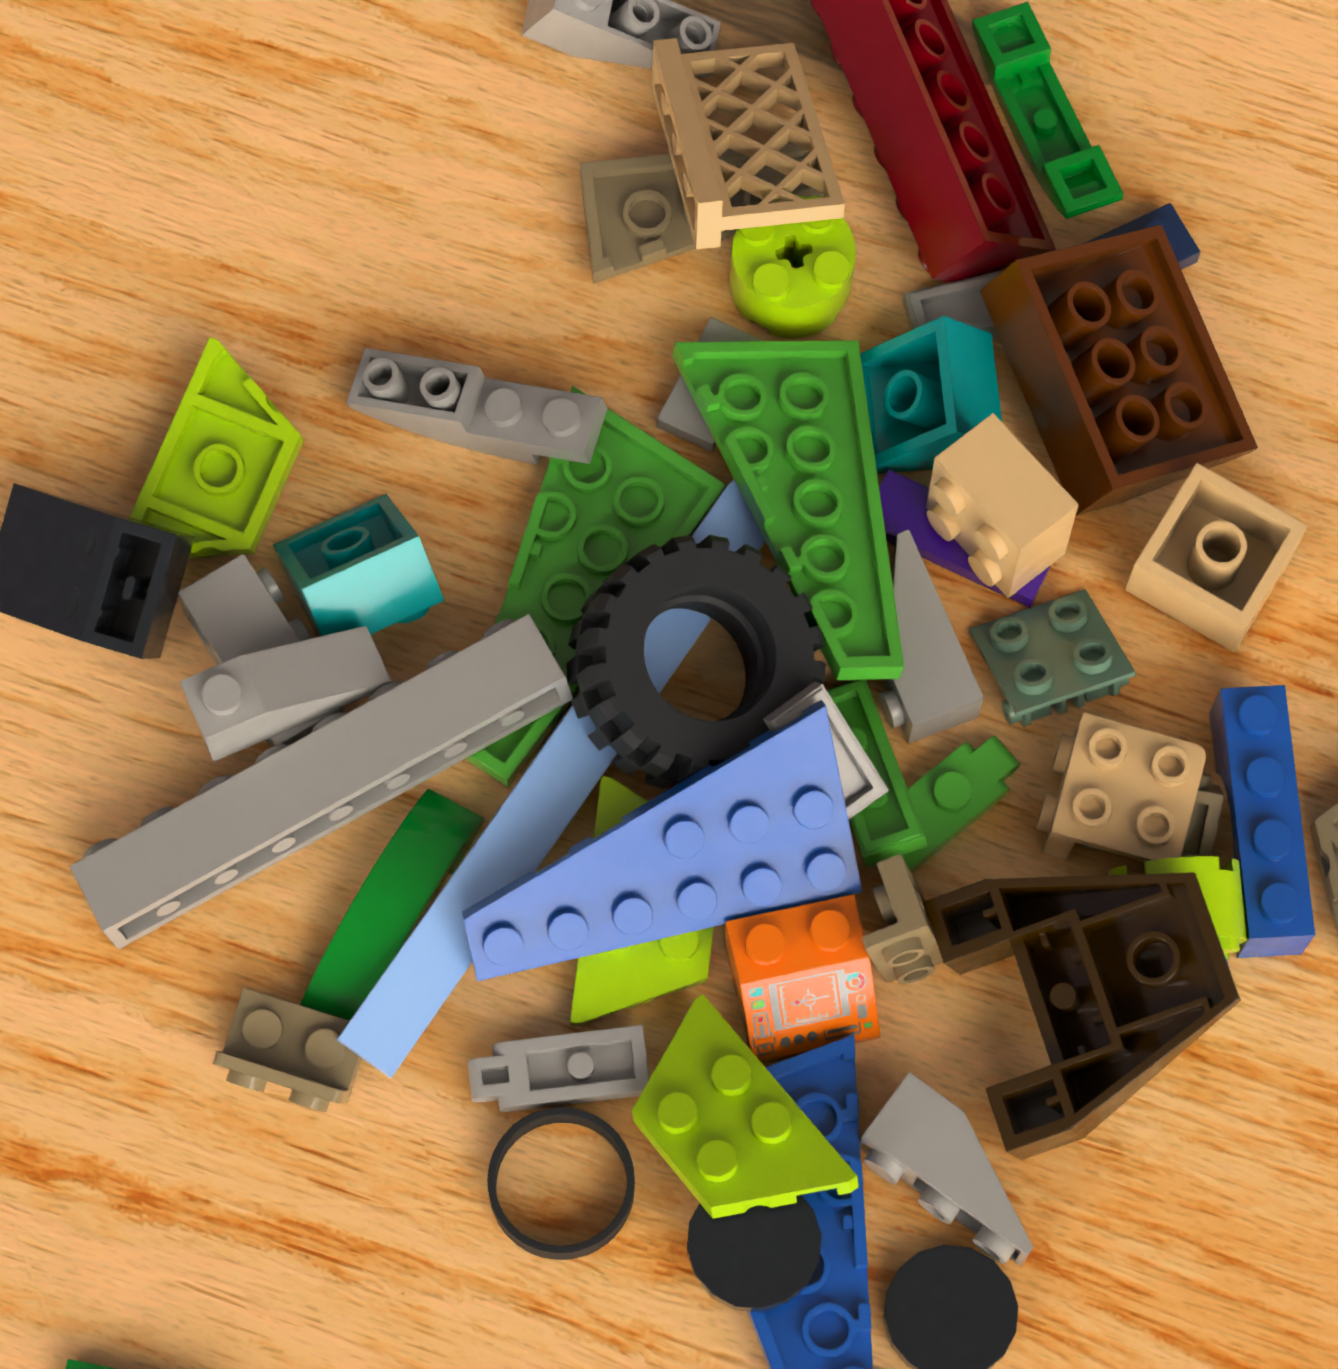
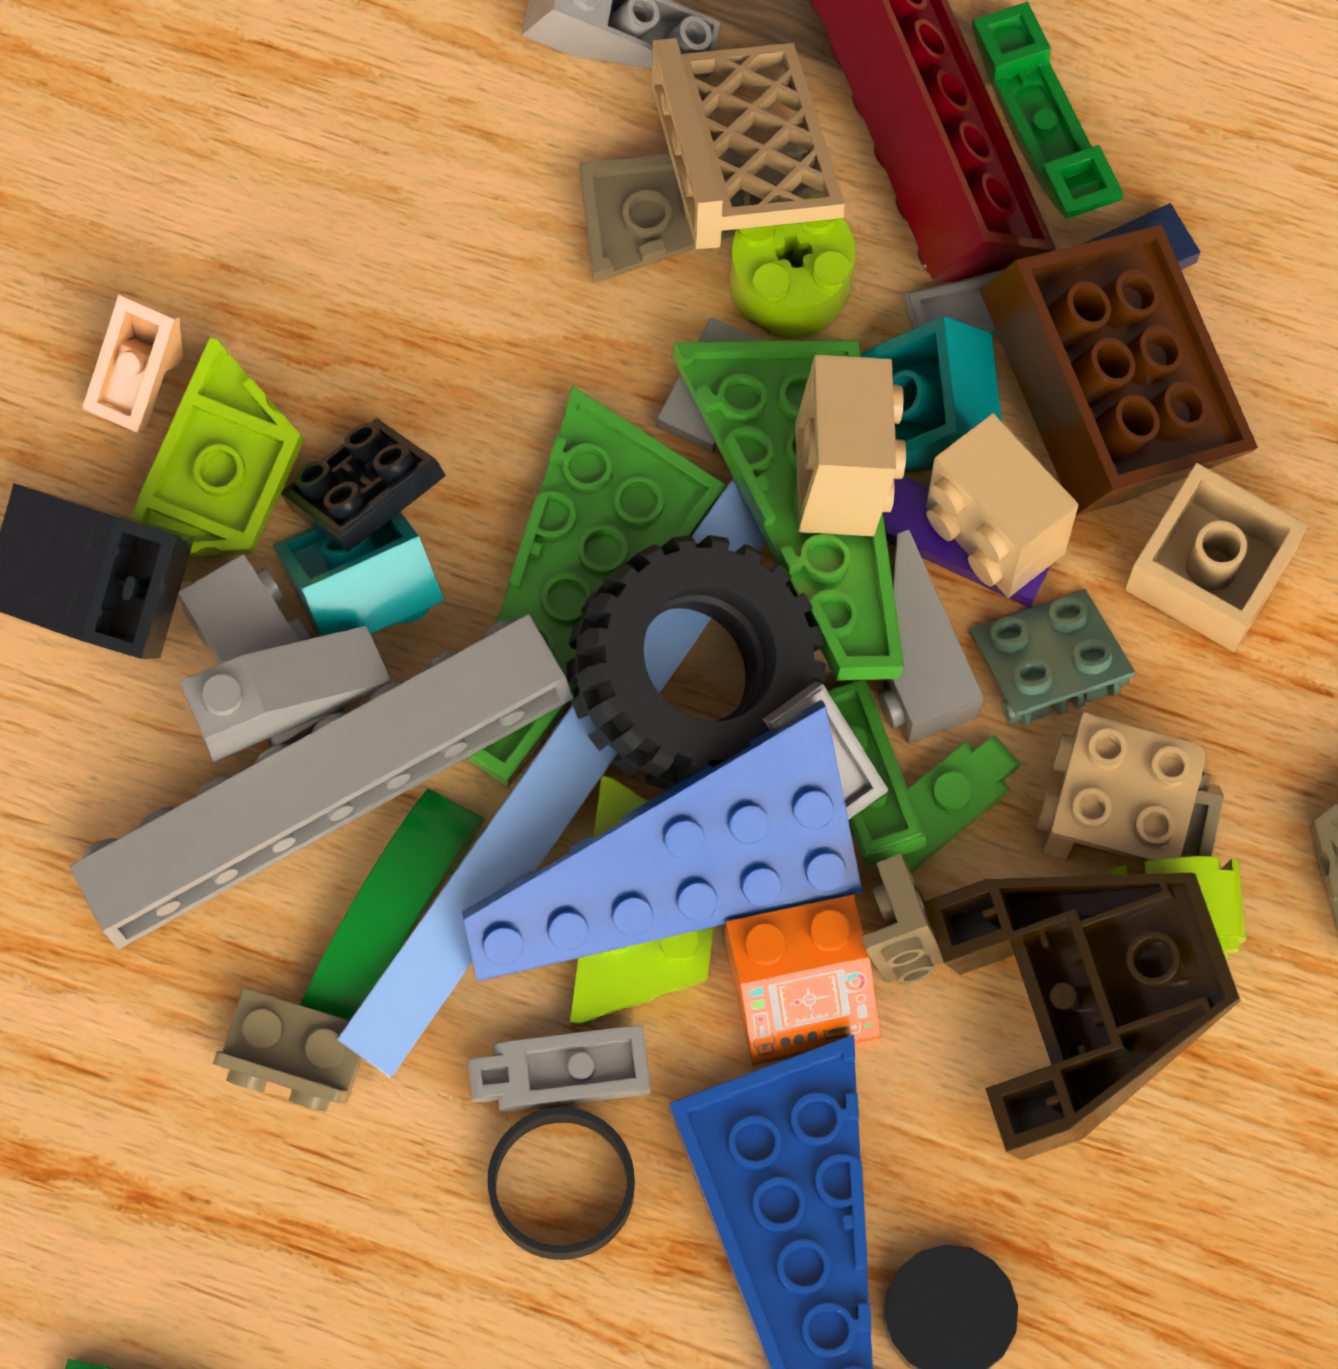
(132, 363): none -> light nougat slope
(362, 484): none -> black tile
(476, 412): light grey slope -> none
(732, 1124): lime wing -> none
(755, 1256): black tile -> none
(848, 445): none -> tan brick
(938, 1154): light grey slope -> none
(1261, 786): blue arch -> none

